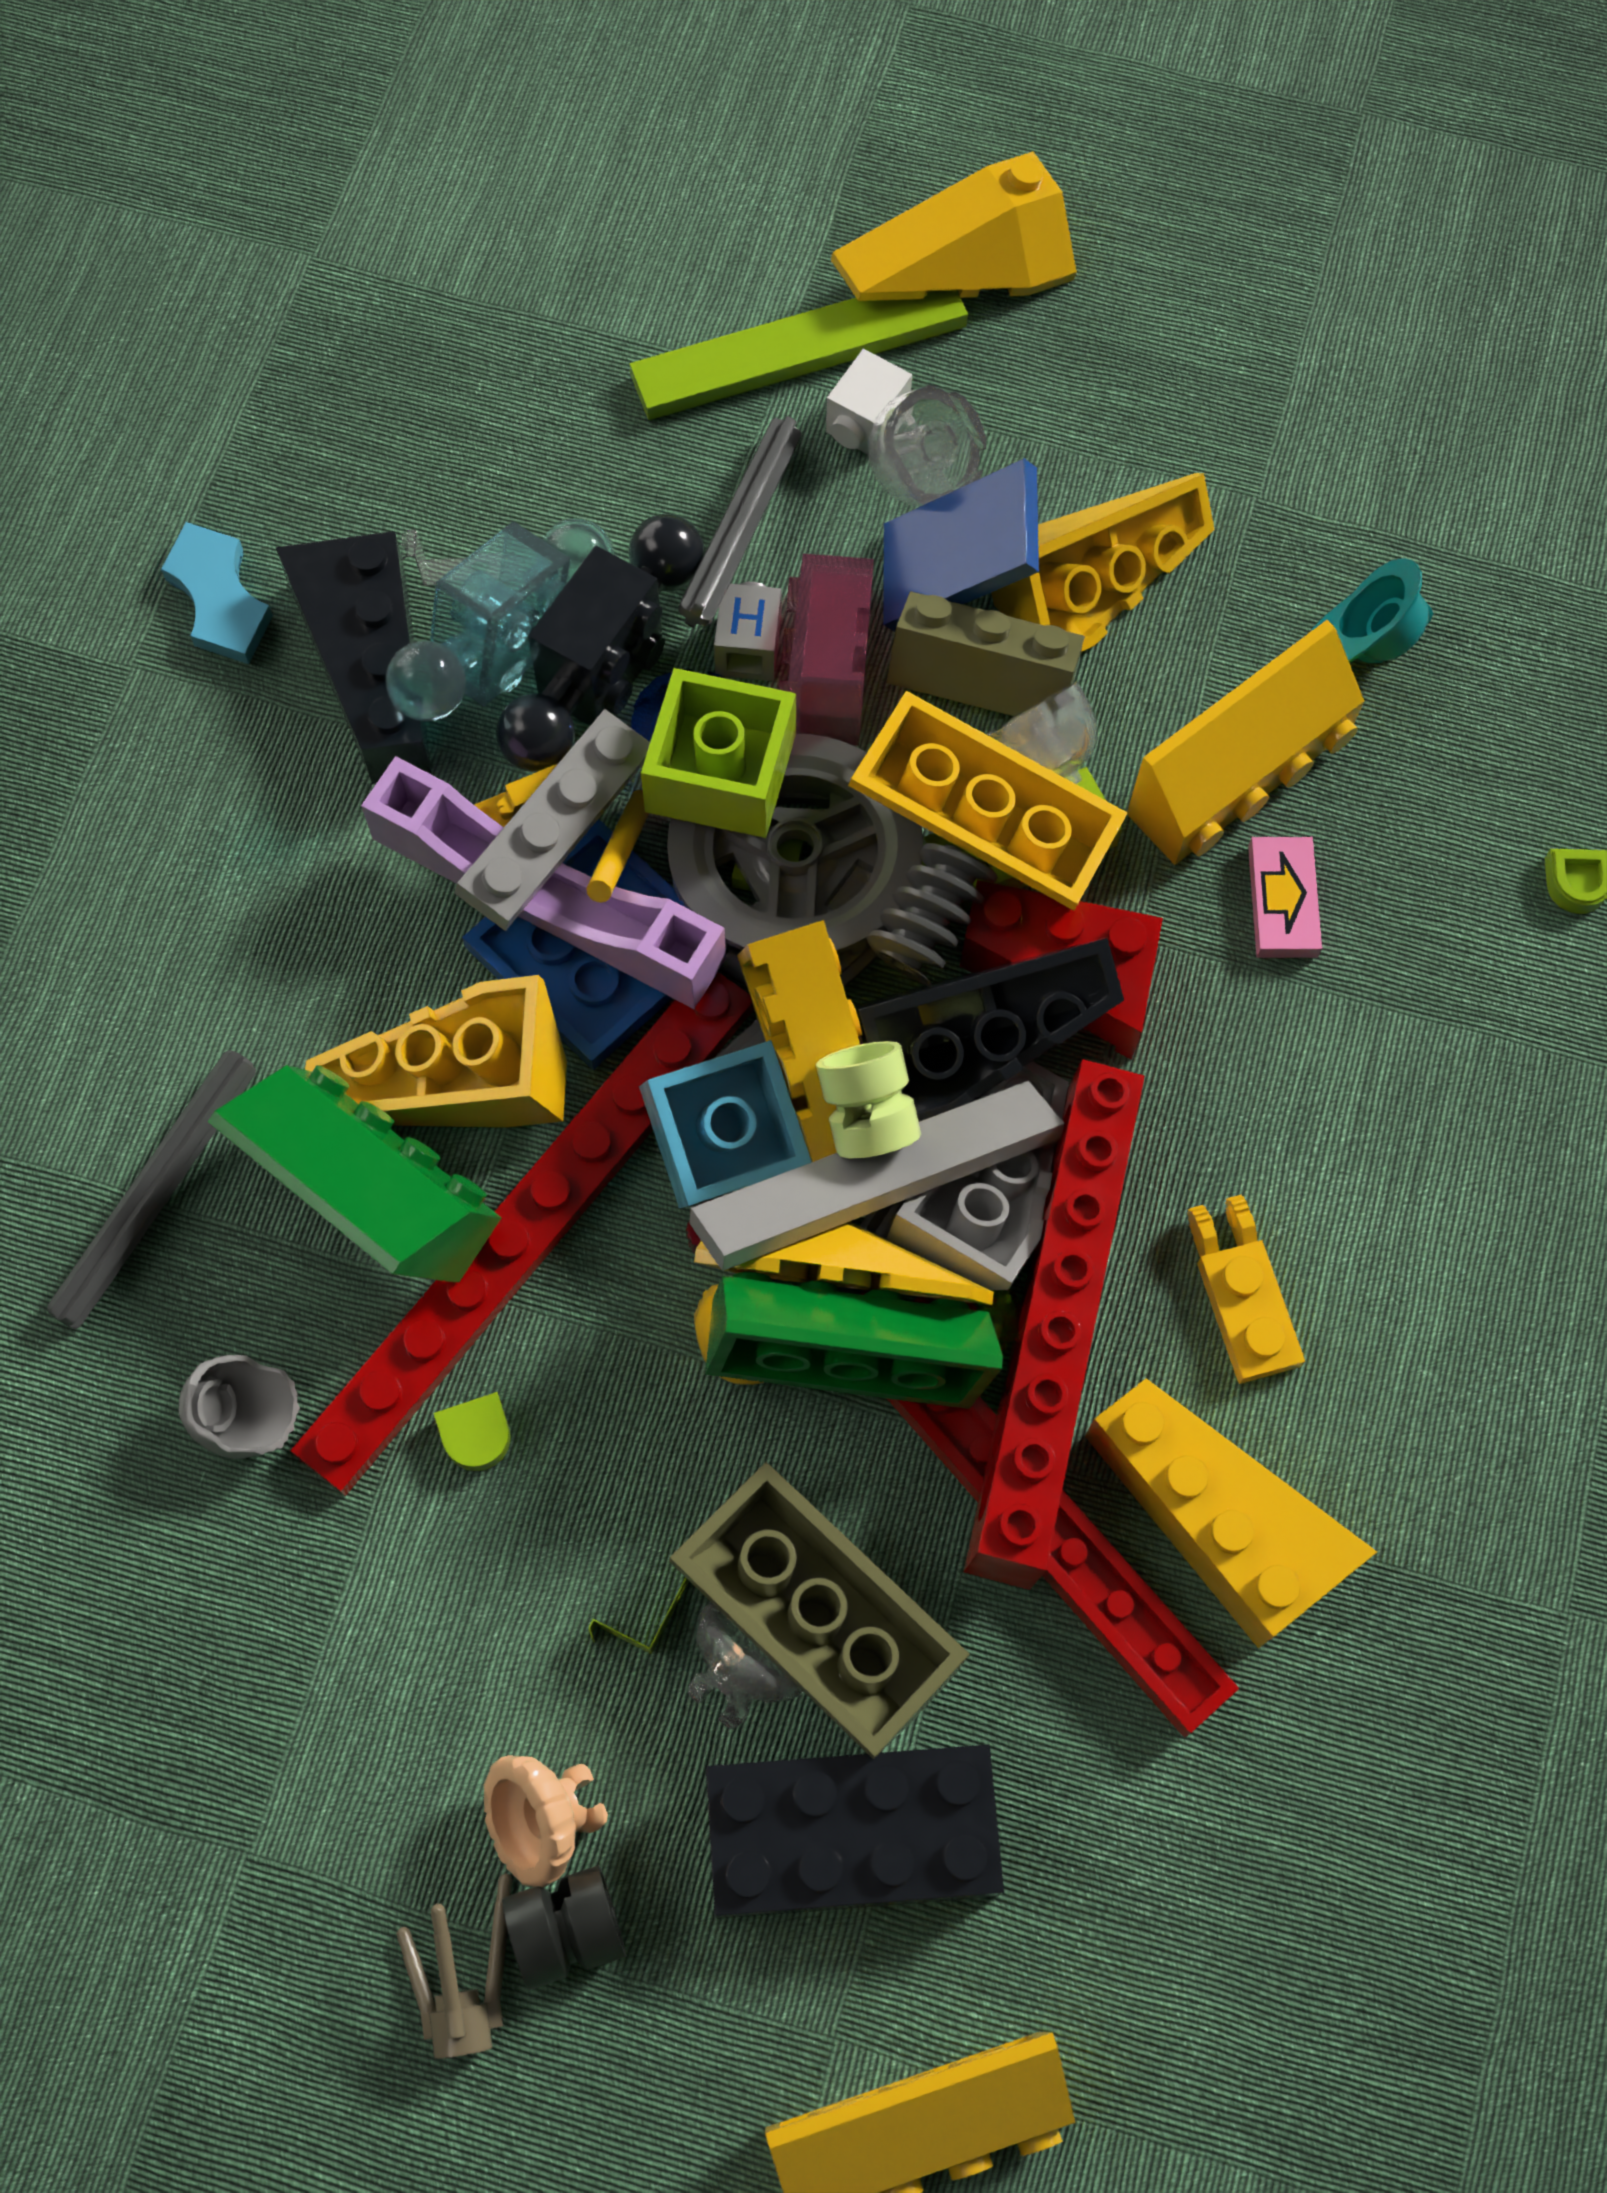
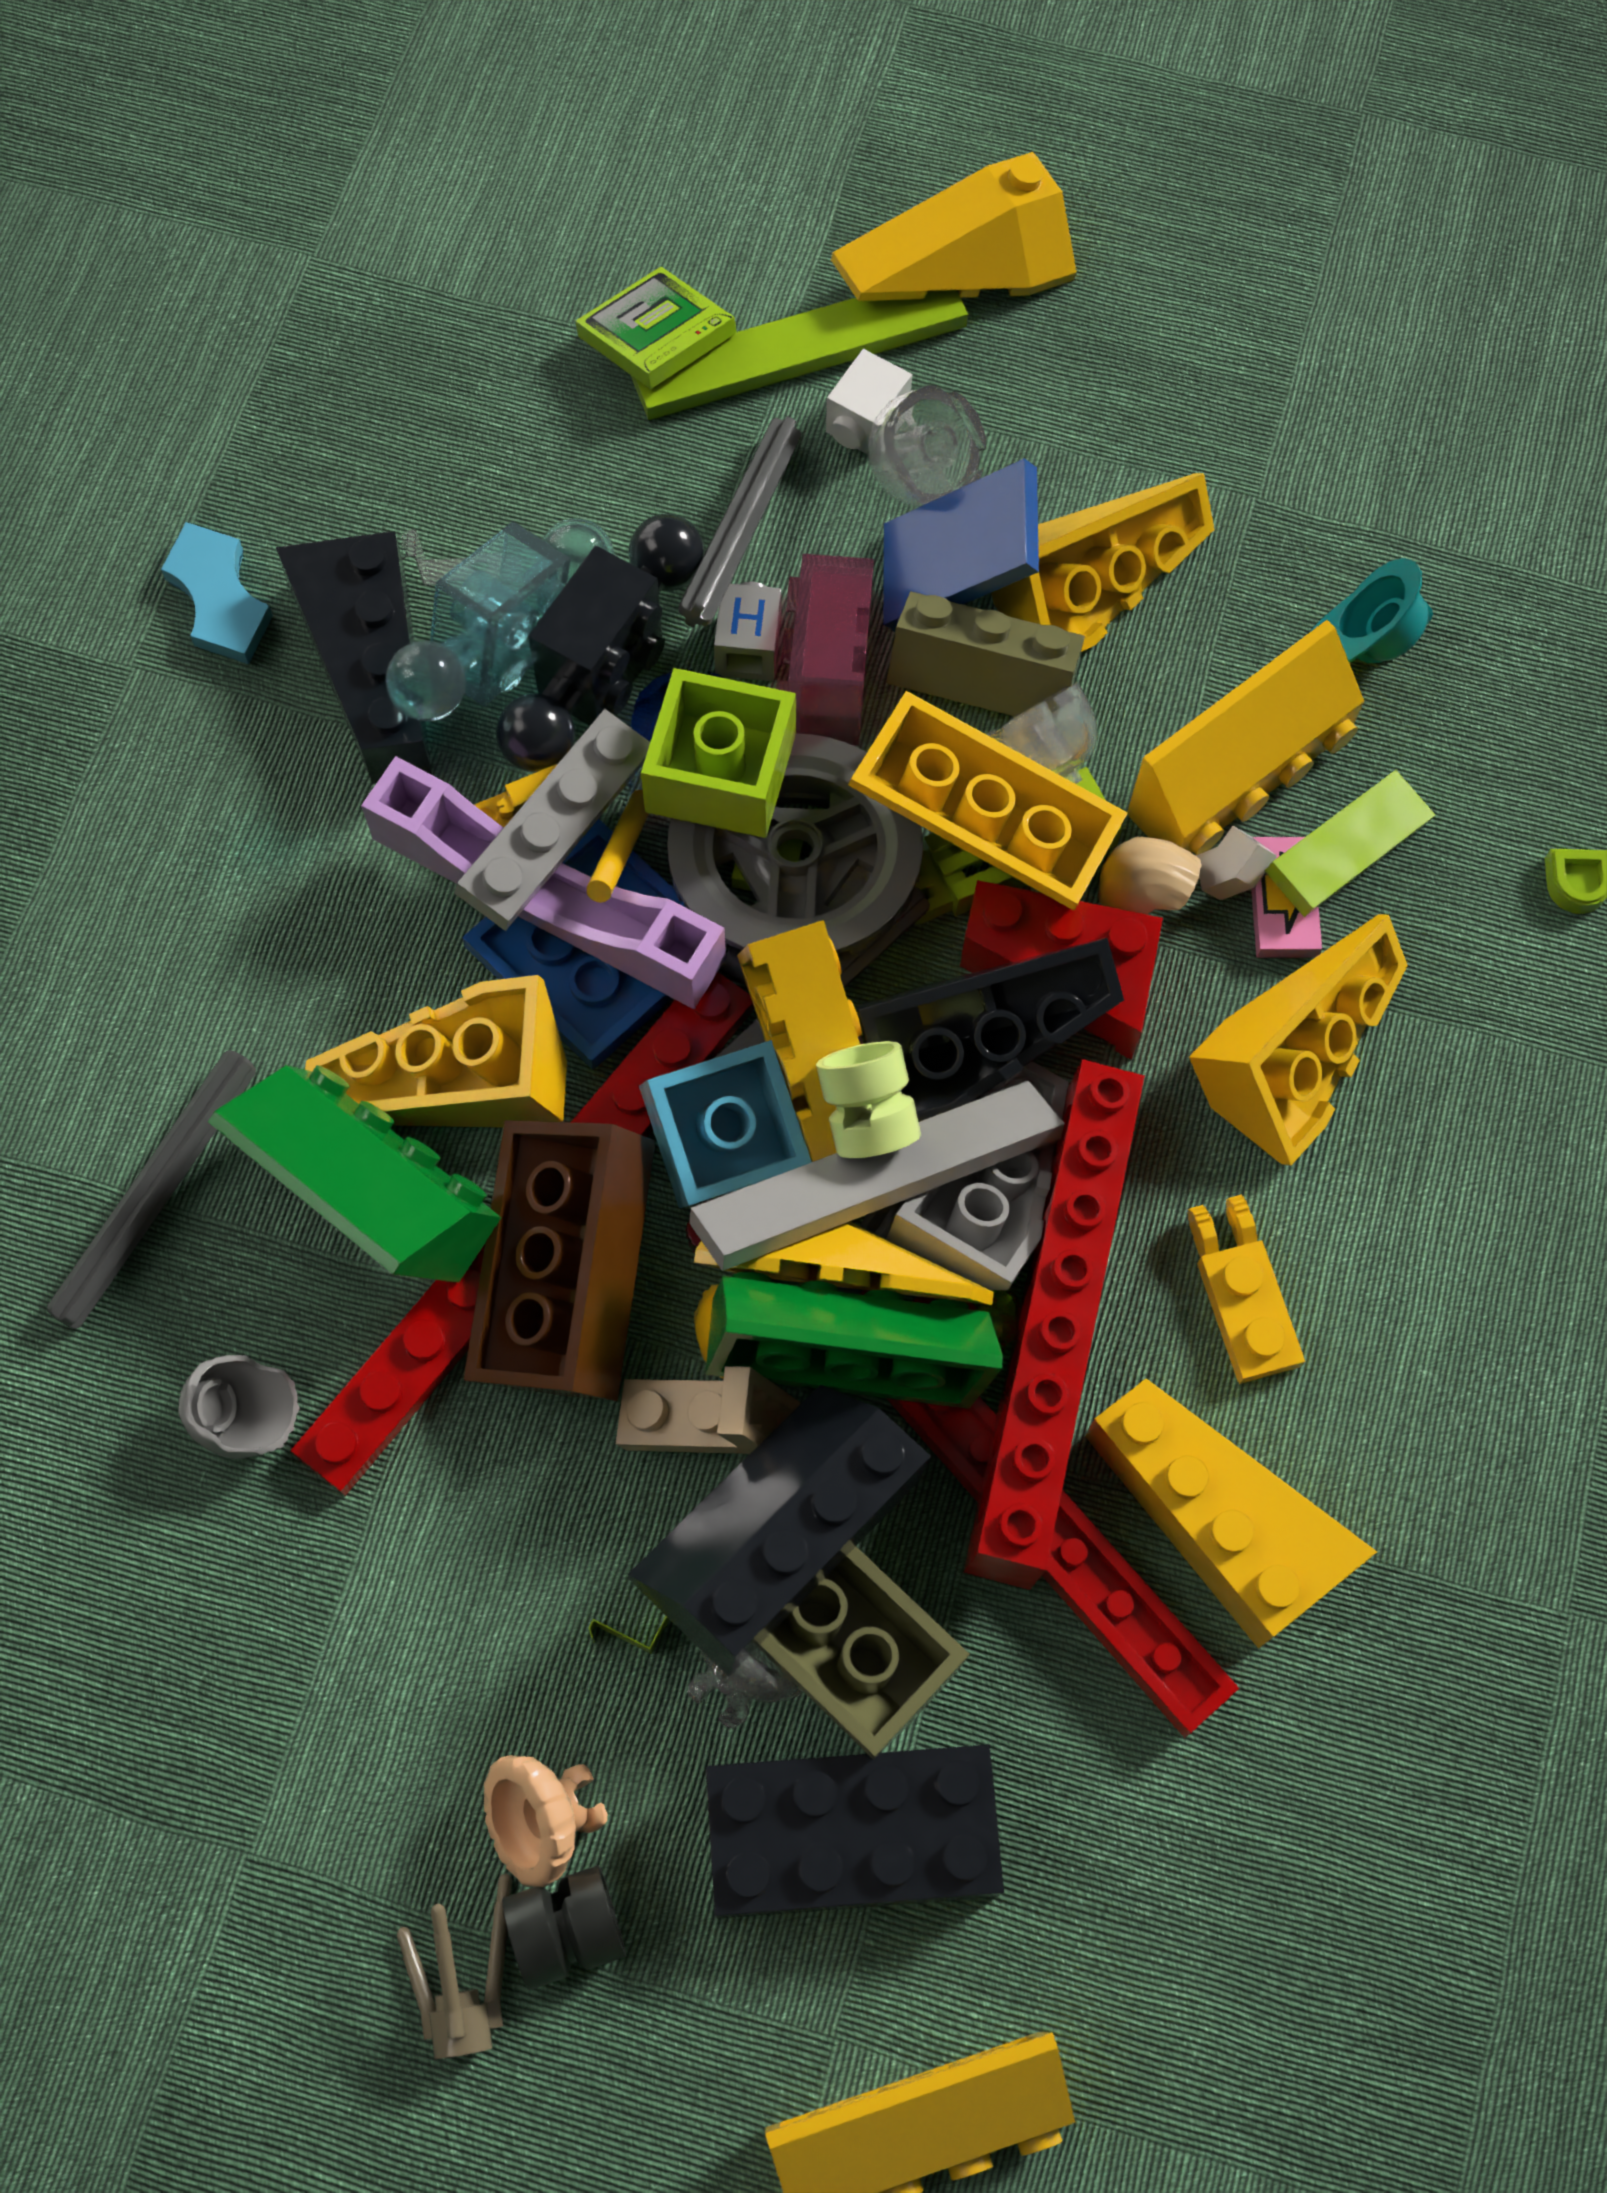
(475, 1432): lime tile -> none
(561, 1259): none -> reddish brown slope
(656, 327): none -> tile
(702, 1413): none -> tan bracket
(779, 1524): none -> black slope
(929, 909): dark grey piece -> none
(1148, 876): none -> tan hair
(1233, 865): none -> white piece
(1289, 1047): none -> yellow wedge
(1349, 843): none -> lime tile

